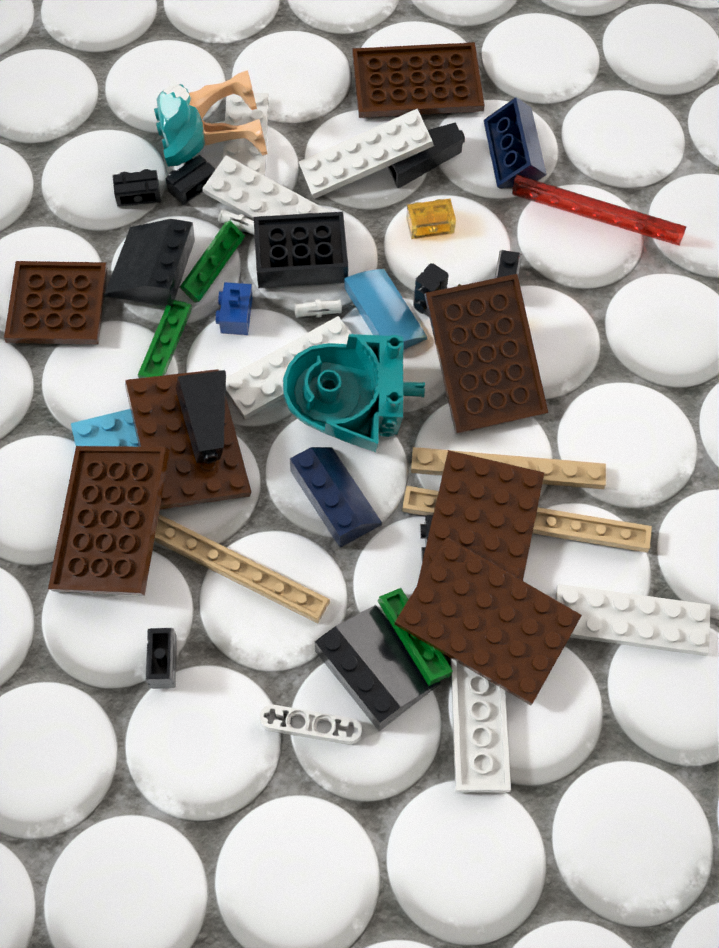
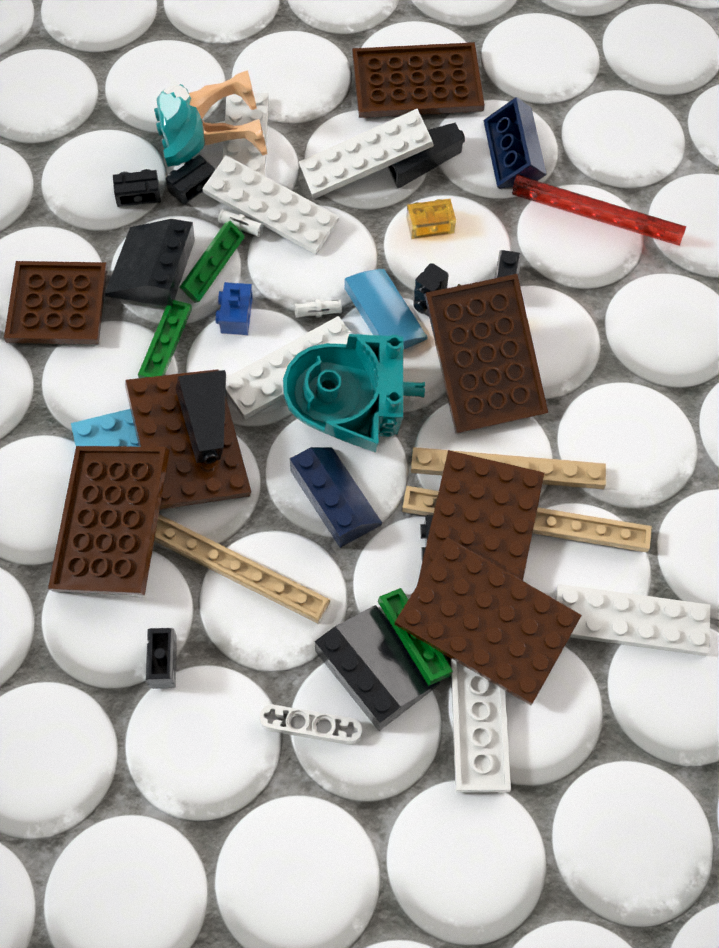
(300, 249): black slope -> none

